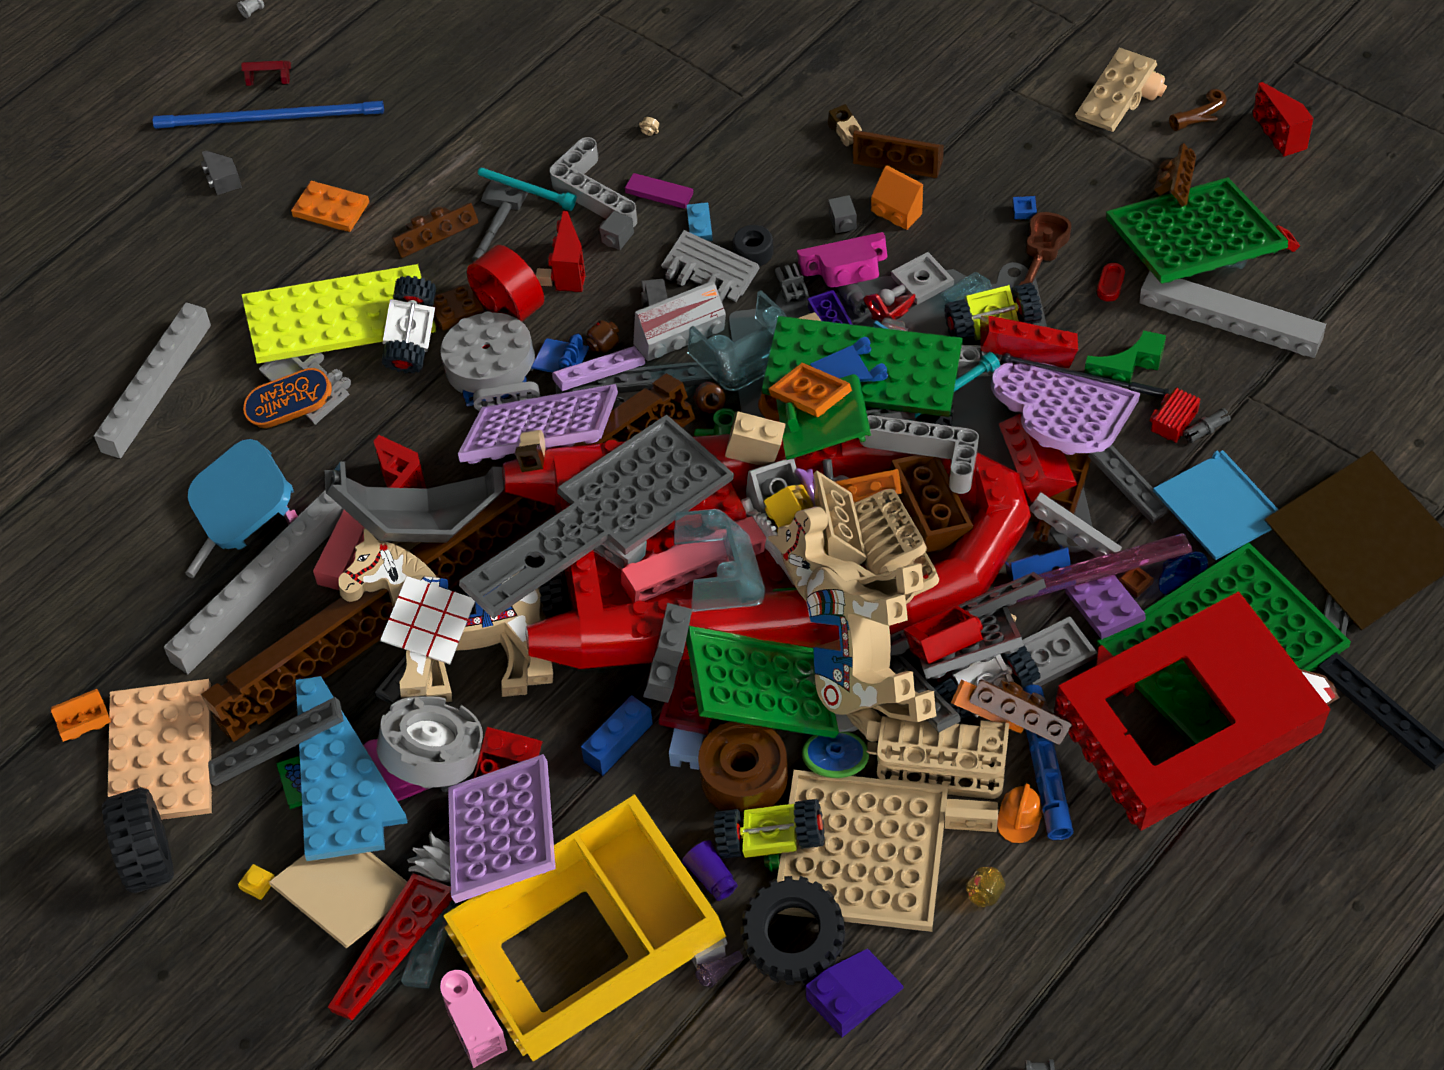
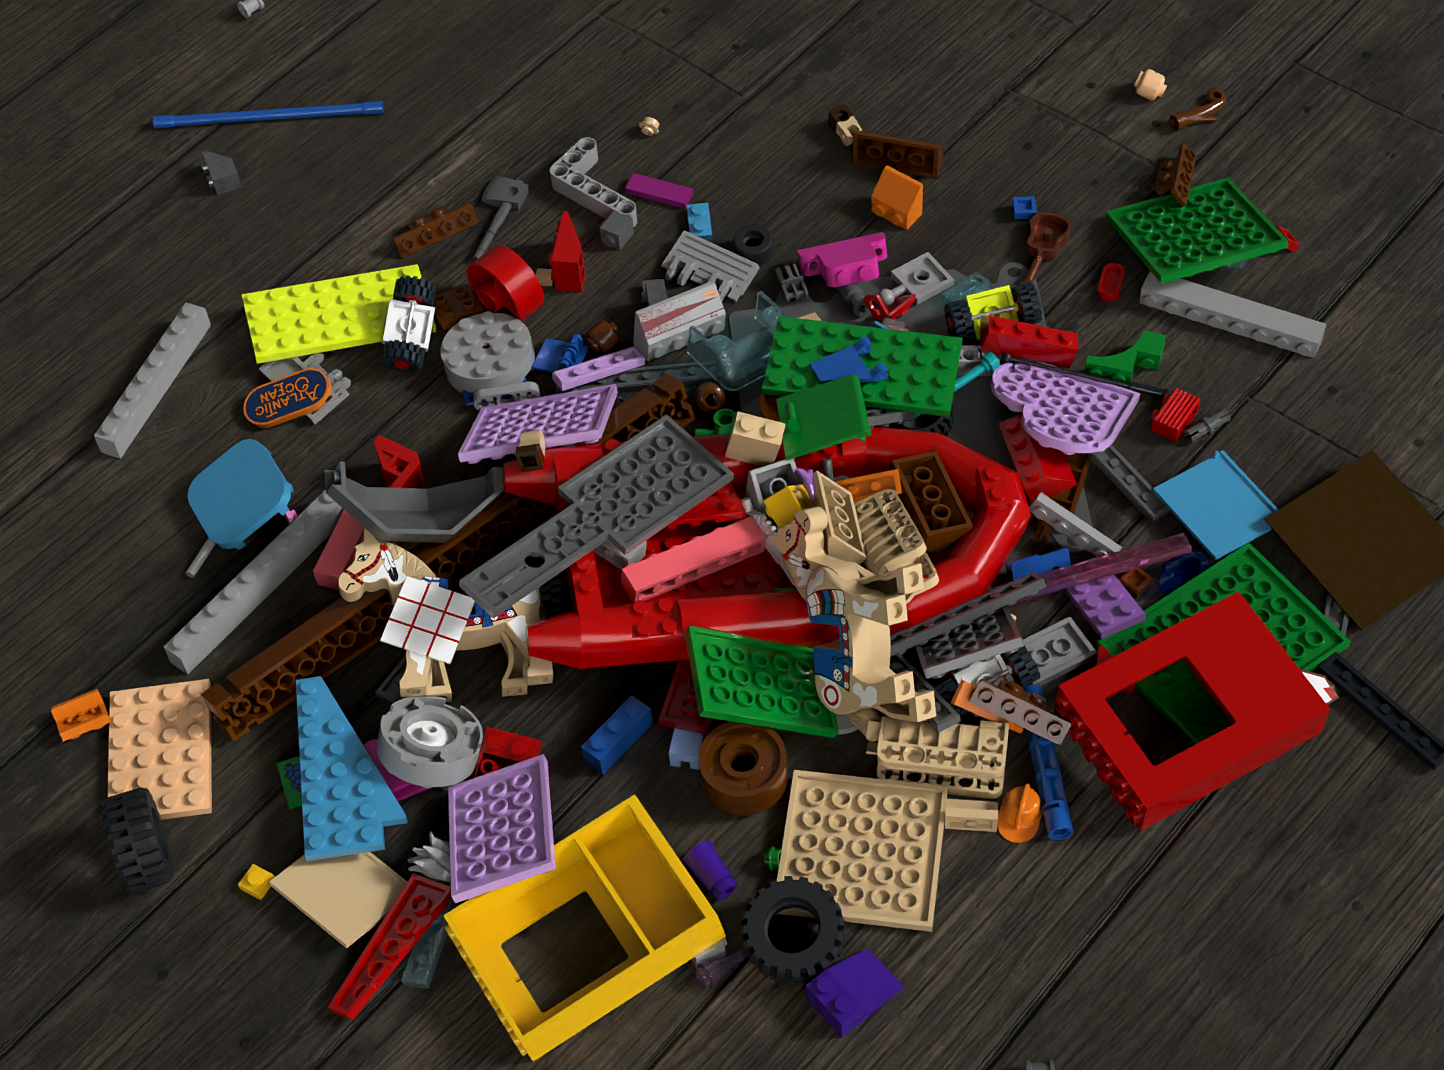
(249, 67): dark red piece -> none
(275, 741): dark grey tile -> none
(330, 206): orange plate -> none
(471, 1018): bright pink piece -> none
(566, 200): teal piece -> none
(668, 653): dark grey arch -> none
(737, 580): clear light blue windscreen -> none
(769, 829): plate -> none
(810, 389): orange plate -> none
(828, 308): dark purple piece -> none
(835, 756): blue wheel -> none
(842, 214): dark grey brick -> none
(928, 440): light grey beam -> none
(943, 634): red window -> none
(985, 886): clear yellow head -> none
(1116, 90): tan plate -> none
(1282, 119): red slope -> none

